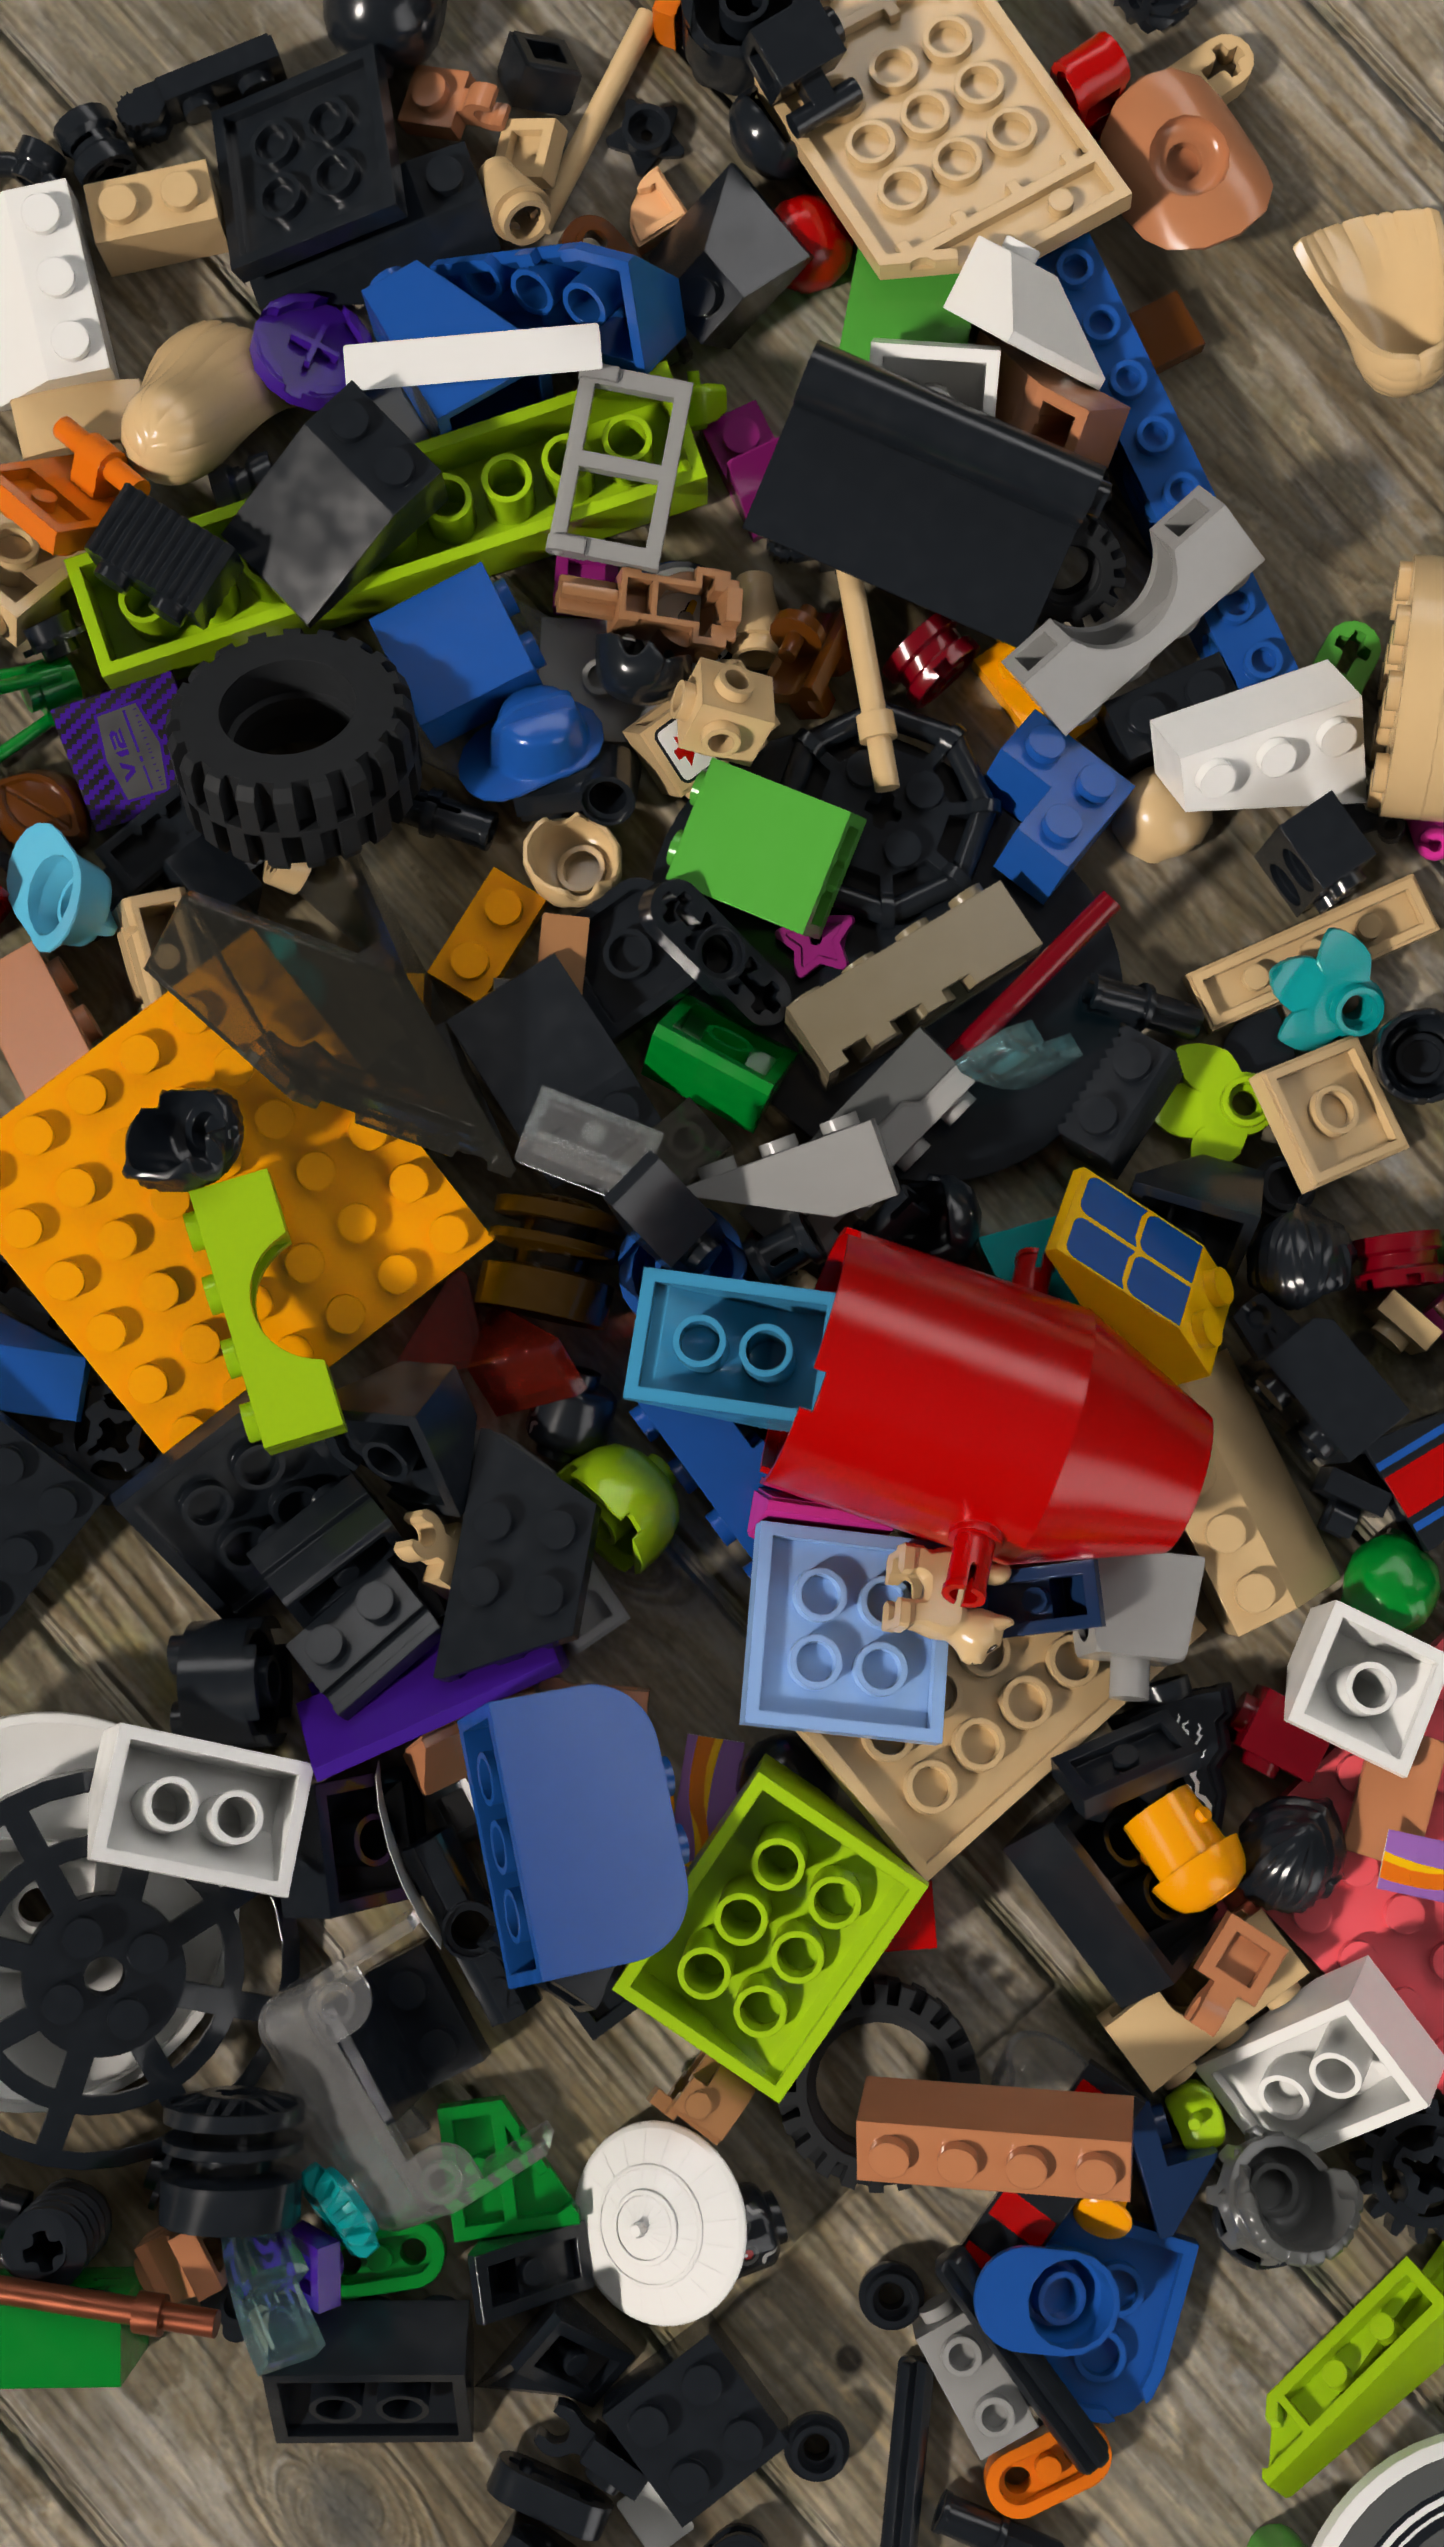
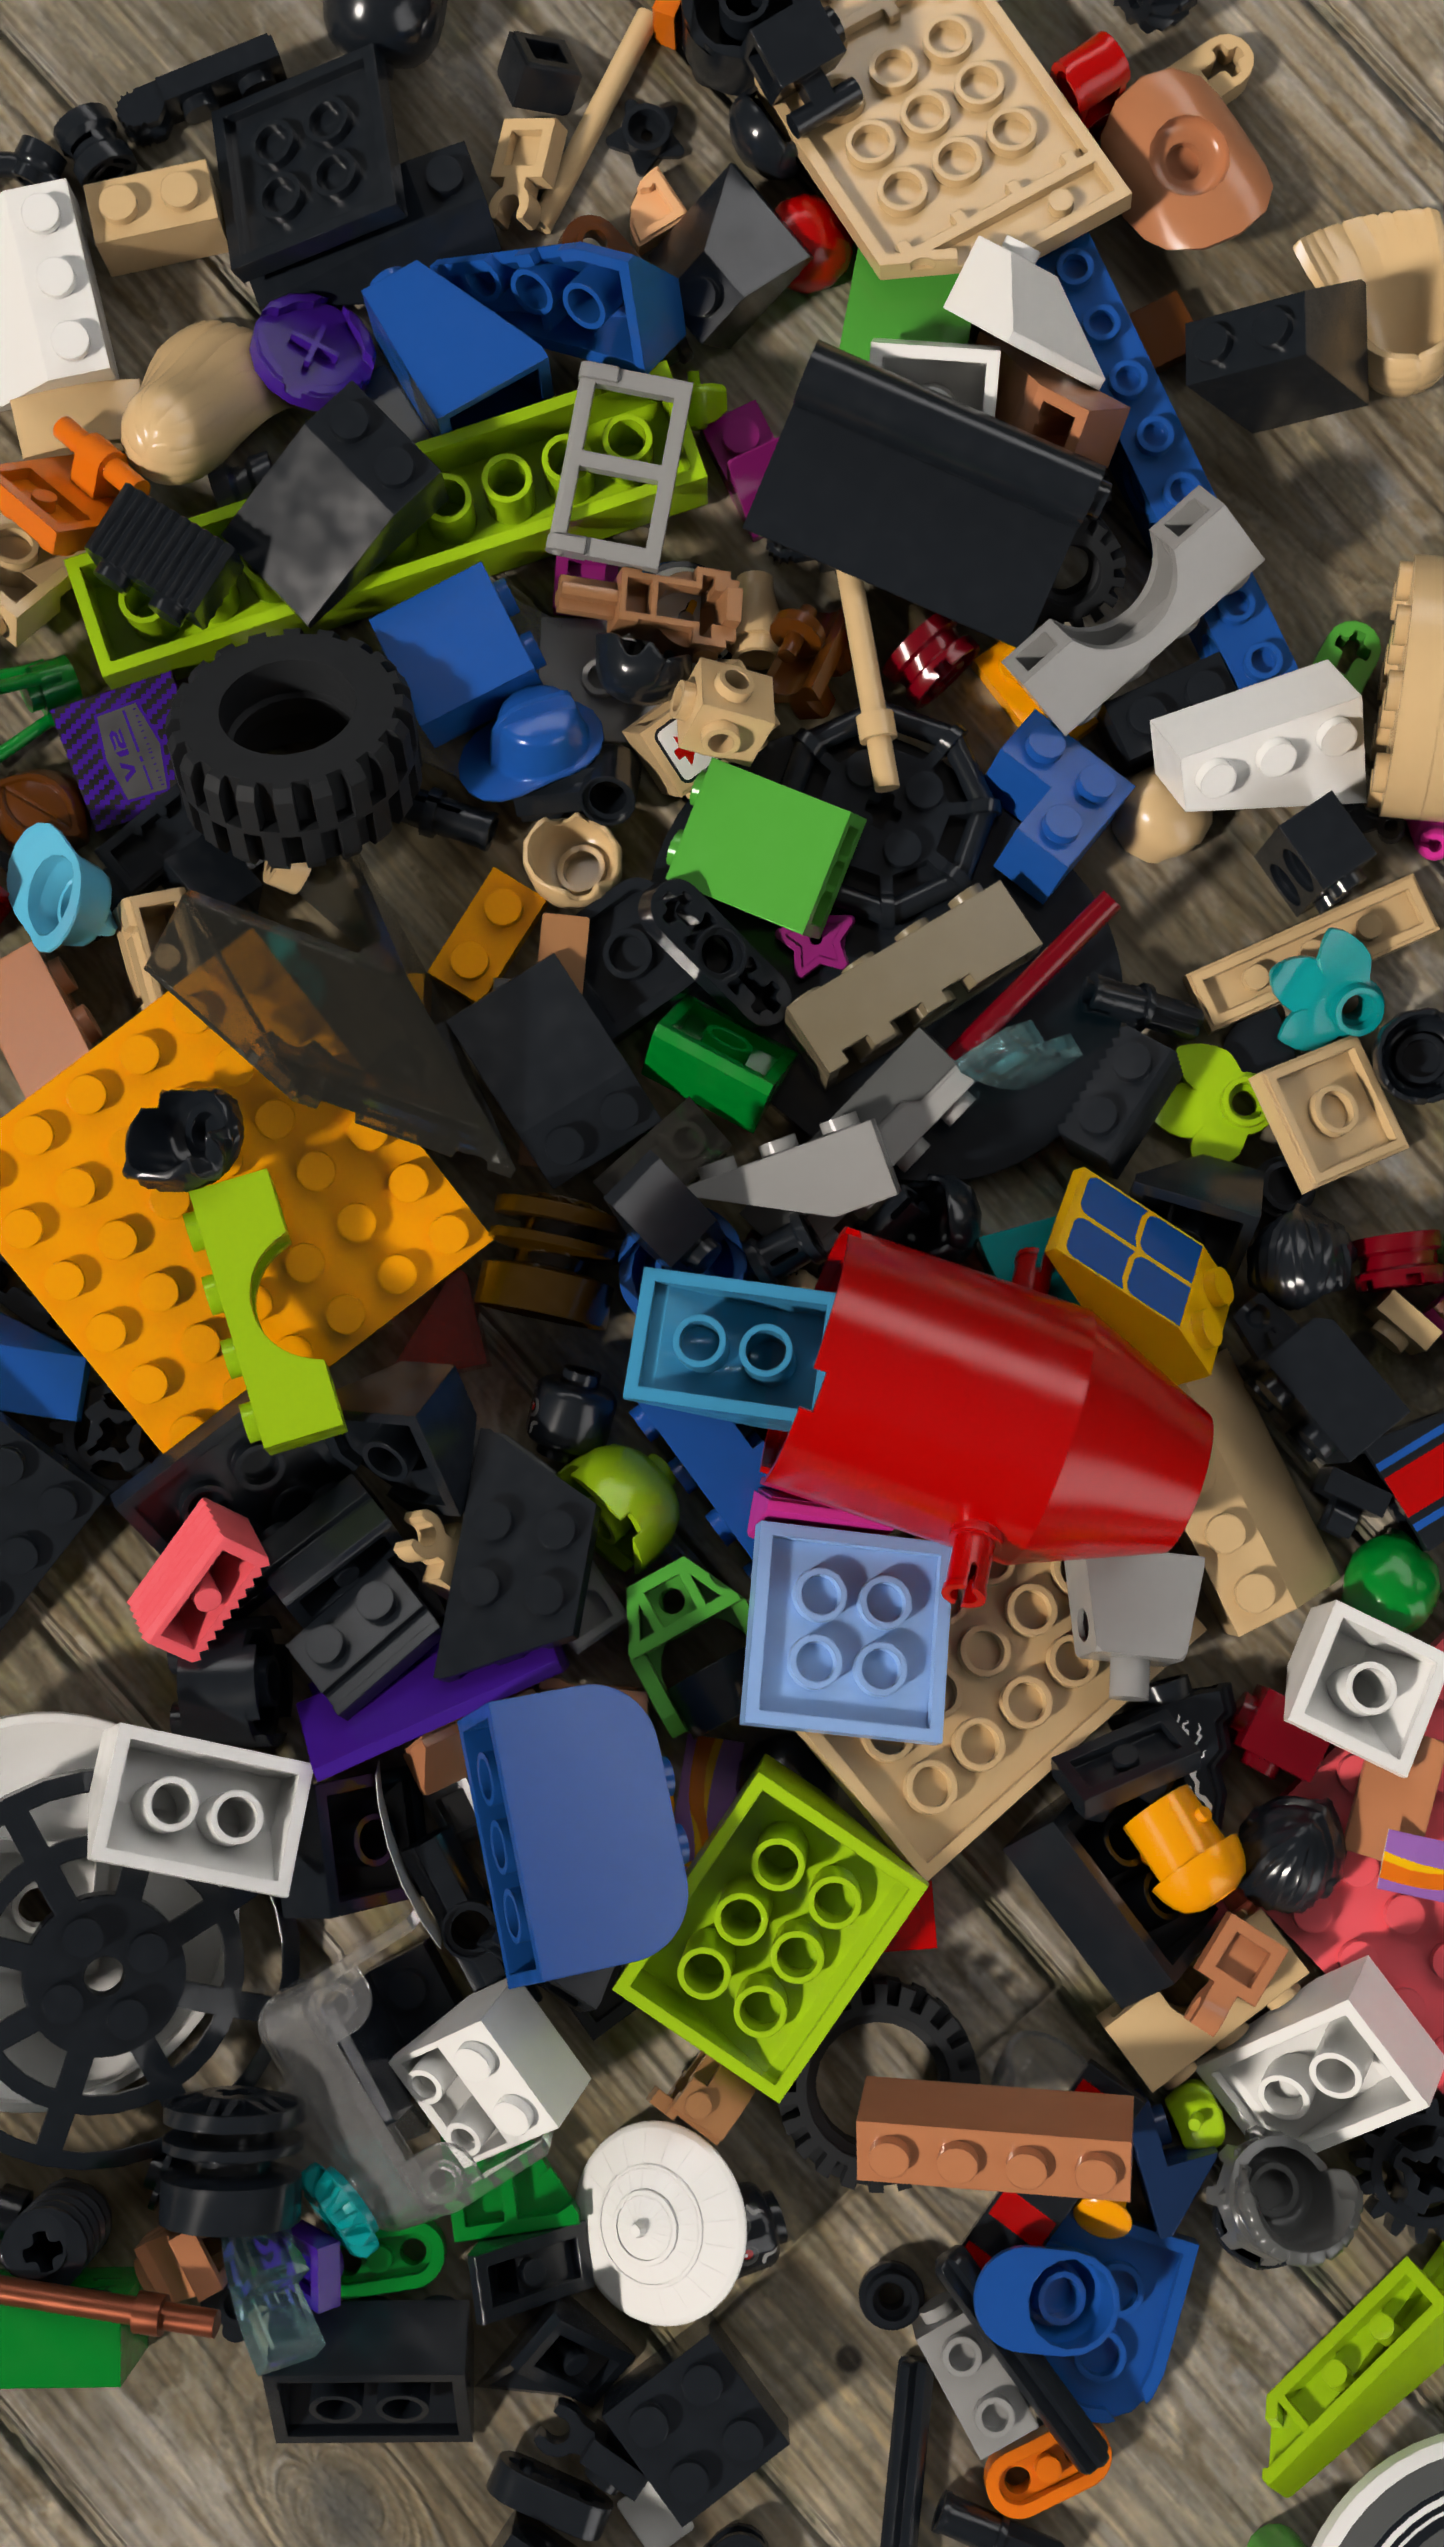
(53, 636): black plate -> none
(198, 1580): none -> coral brick
(446, 101): nougat plate -> none
(473, 356): white sticker -> none
(492, 2072): none -> white slope
(515, 203): tan cone -> none
(521, 1364): clear red slope -> none
(582, 1142): clear slope -> none
(712, 1693): none -> bright green piece
(822, 2465): black plate -> none
(969, 1631): tan animal -> none
(1050, 1599): dark blue slope -> none
(1283, 357): none -> black slope

